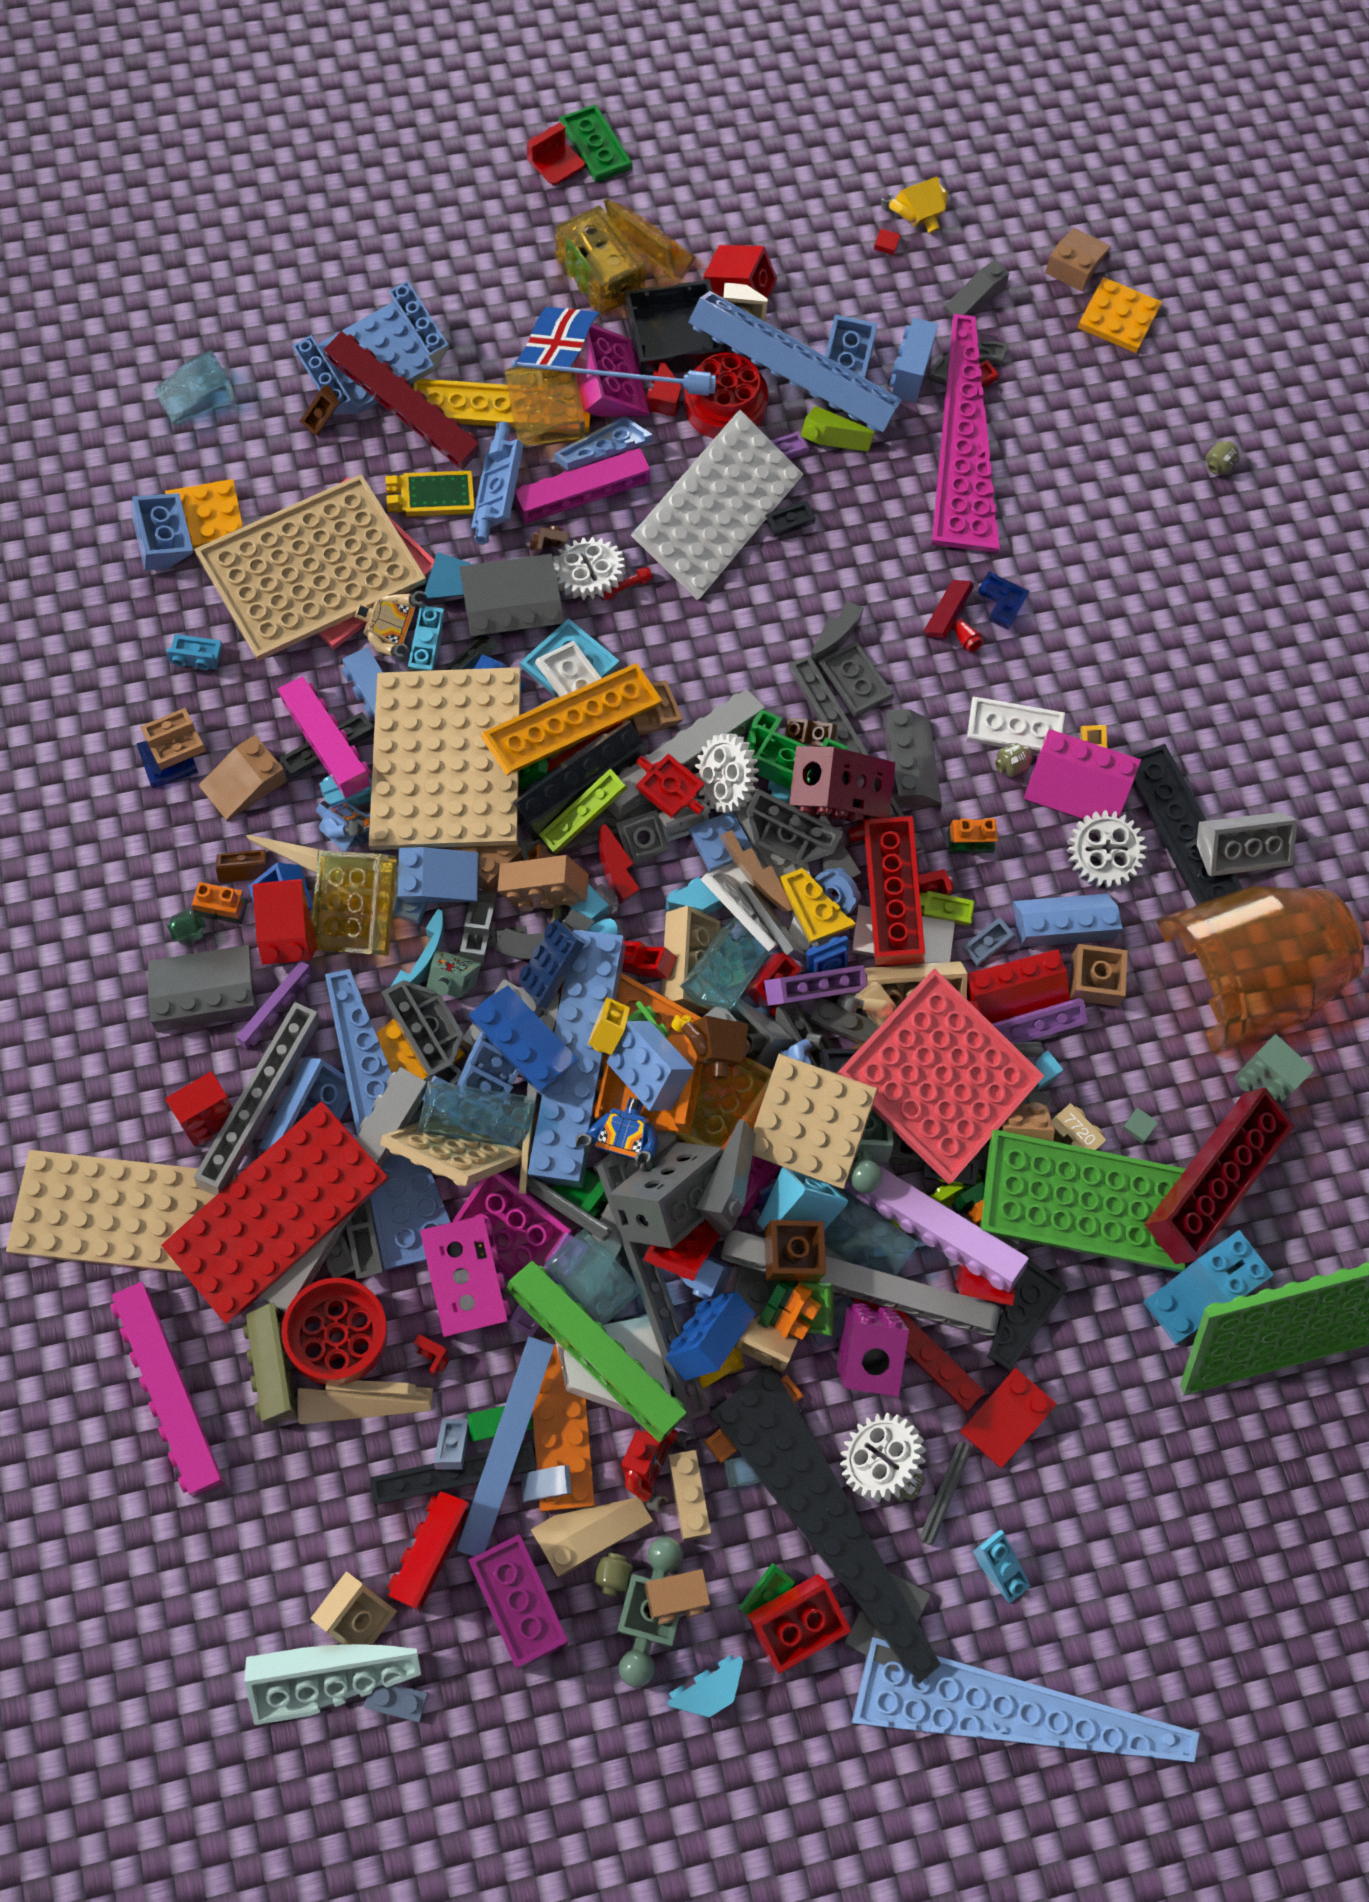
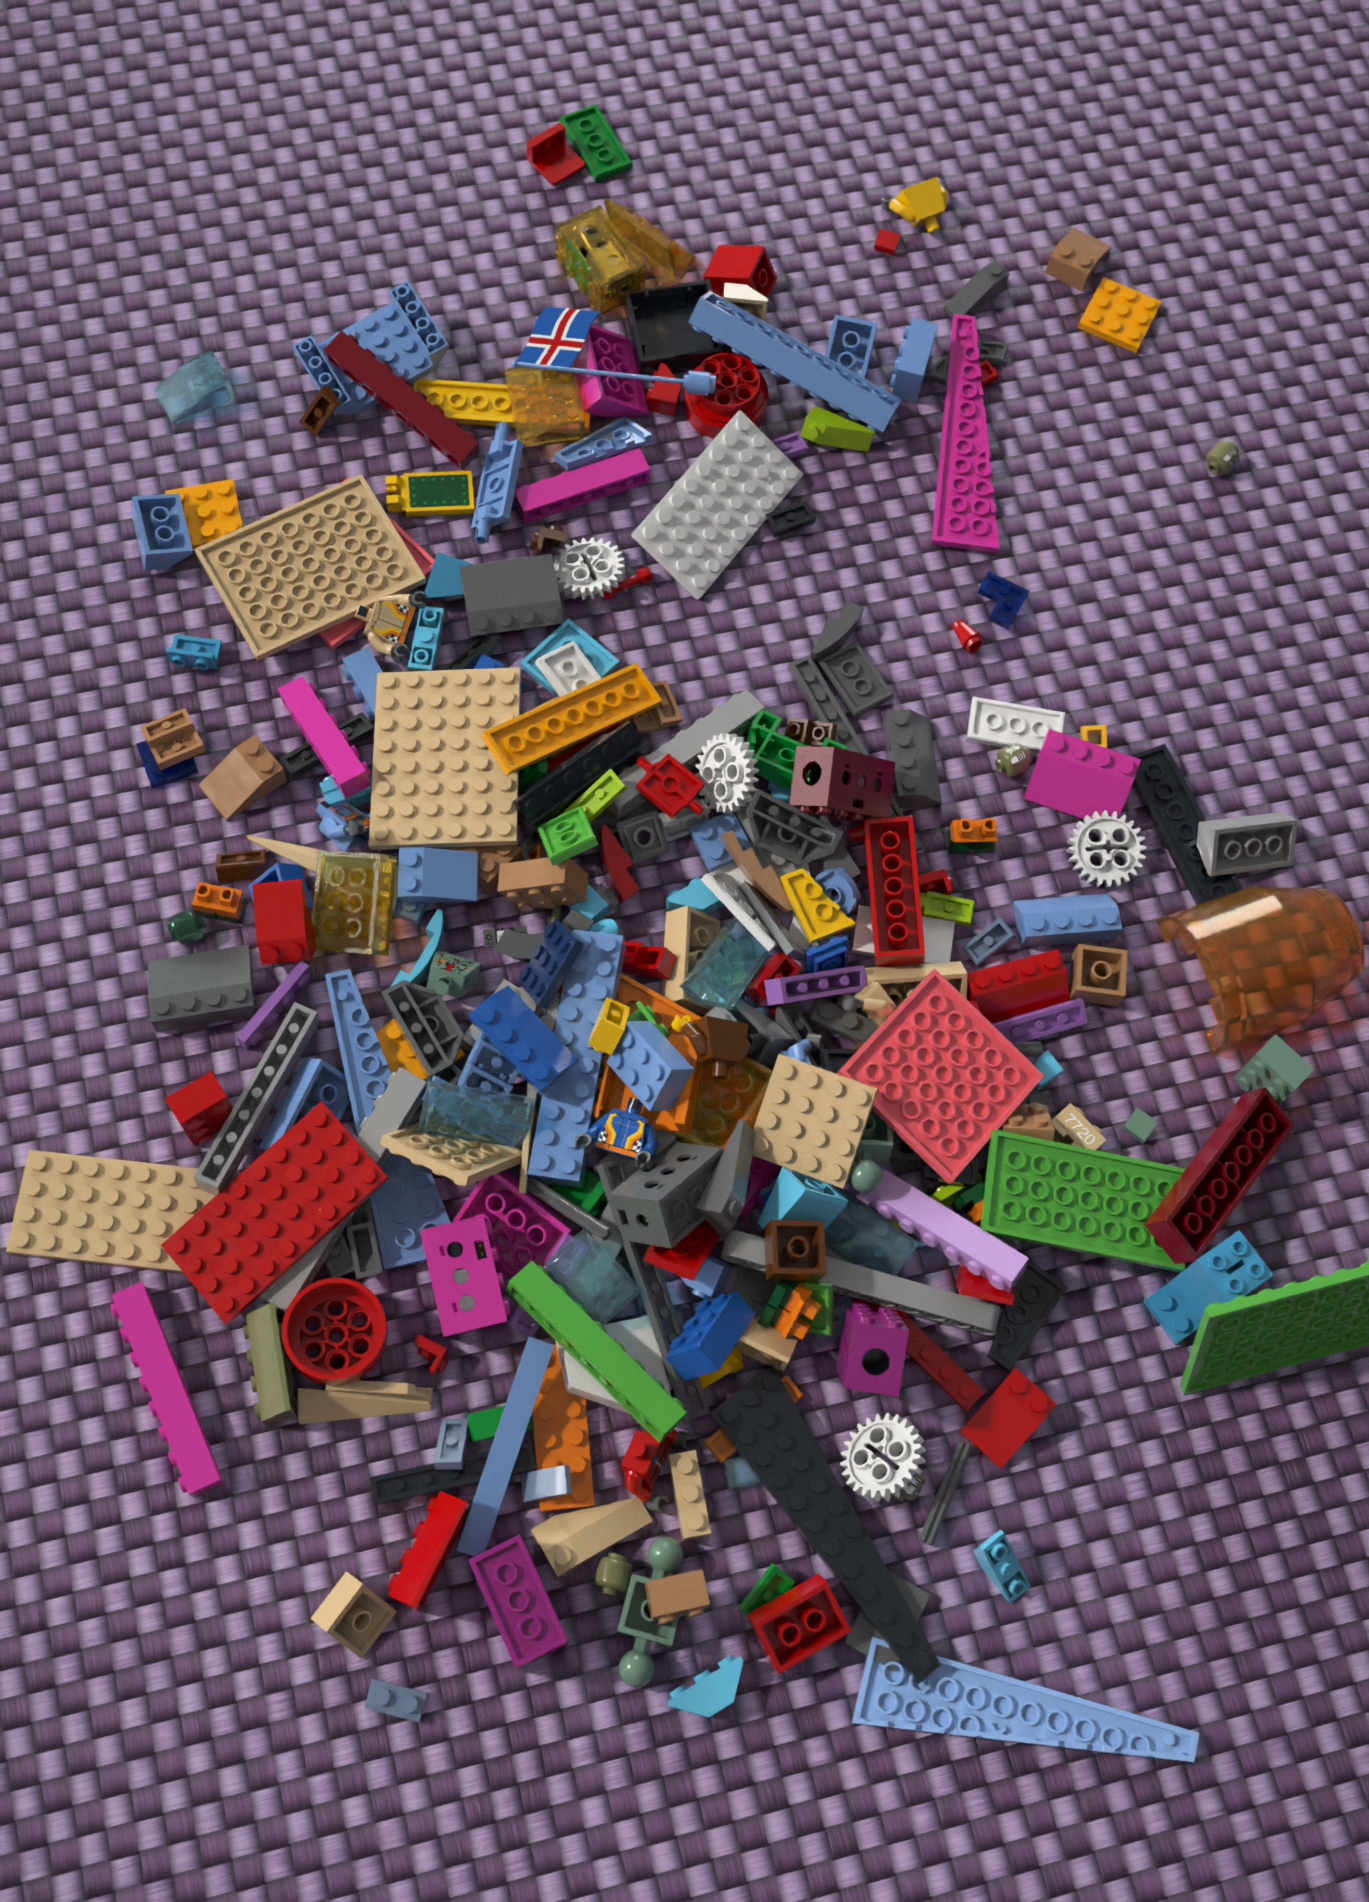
(310, 1678): light aqua wedge -> none
(478, 927): dark grey slope -> none
(567, 835): none -> bright green tile
(948, 608): dark red tile -> none

